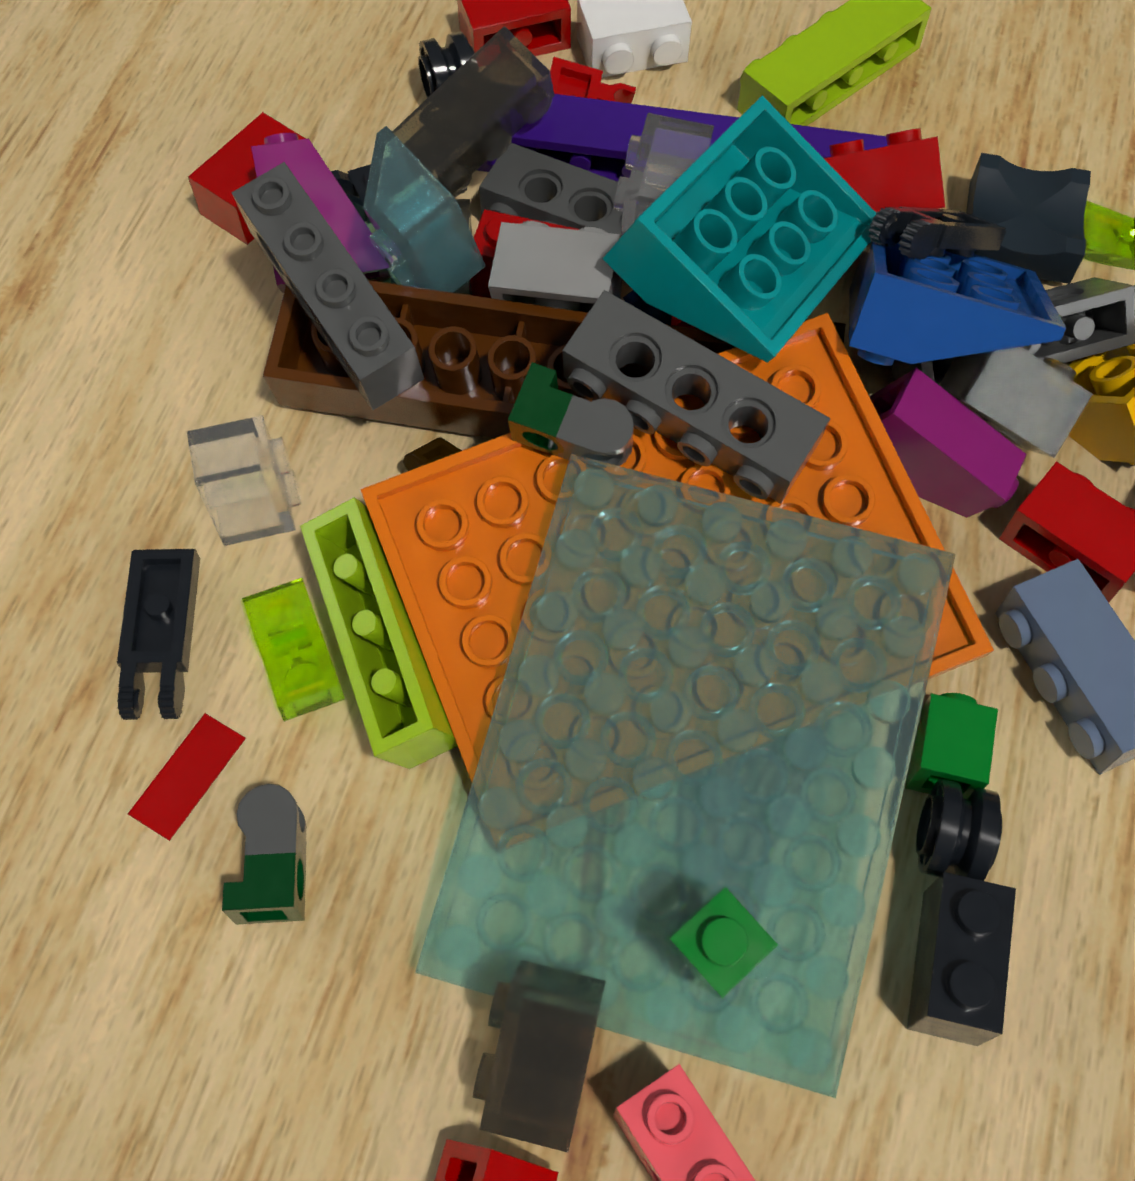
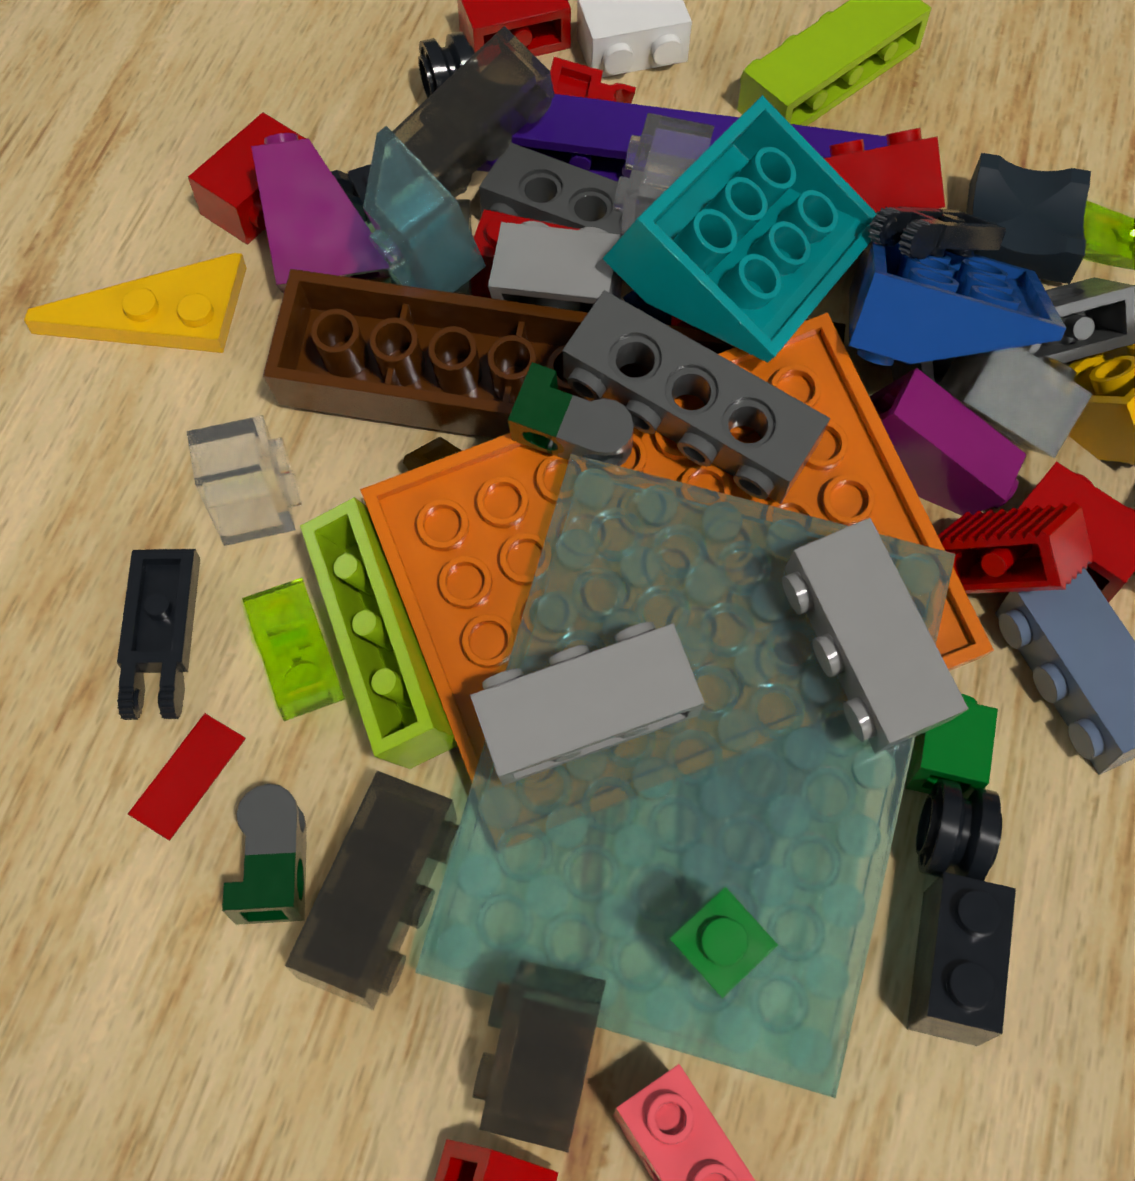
(168, 309): none -> yellow wing
(329, 286): dark grey brick -> none
(375, 892): none -> clear smoke brick
(586, 701): none -> light grey brick
(871, 637): none -> light grey brick
(1019, 548): none -> red brick

